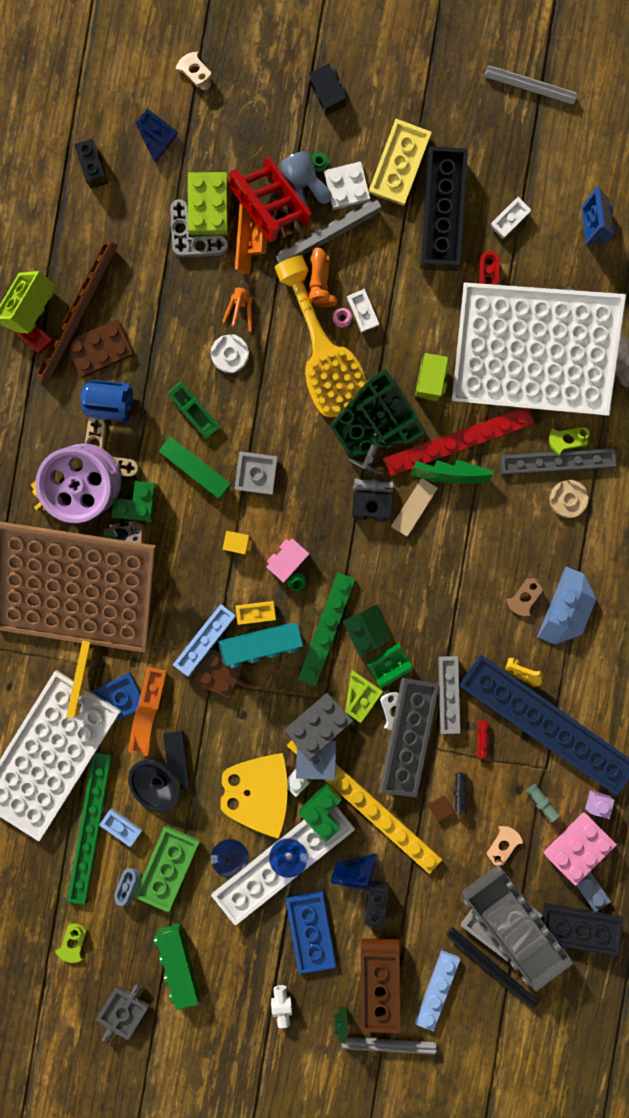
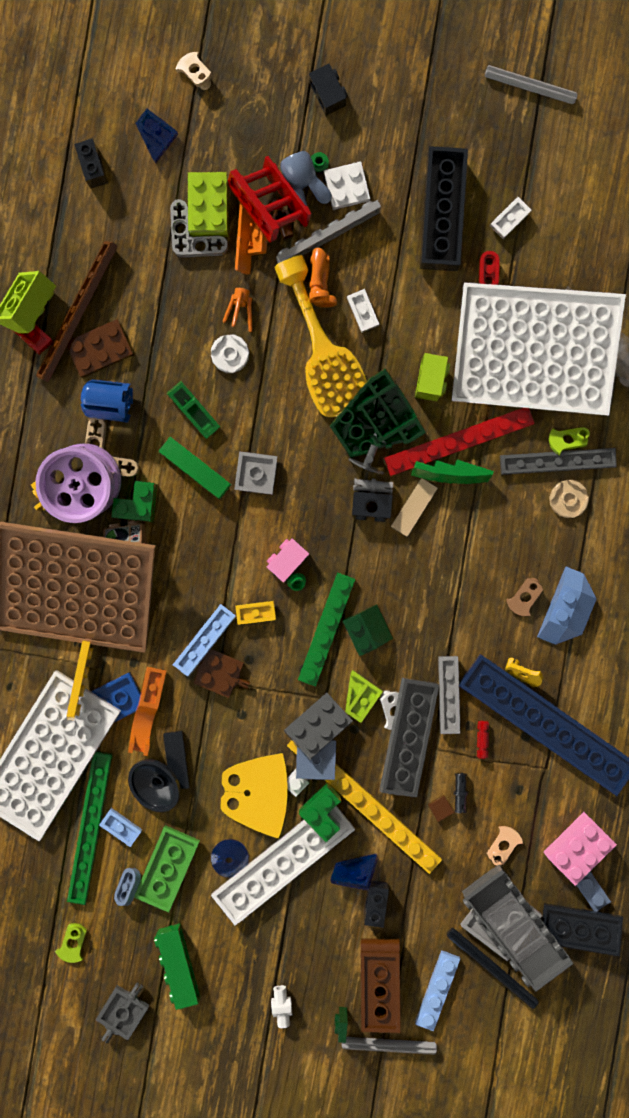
(237, 542): yellow brick -> none
(260, 643): teal brick -> none
(288, 867): clear blue dish -> none
(311, 932): blue tile -> none
(342, 311): bright pink plate -> none
(389, 666): green bracket -> none
(399, 162): light yellow plate -> none
(543, 803): sand green pin -> none
(597, 218): blue slope -> none
(599, 804): lavender brick -> none

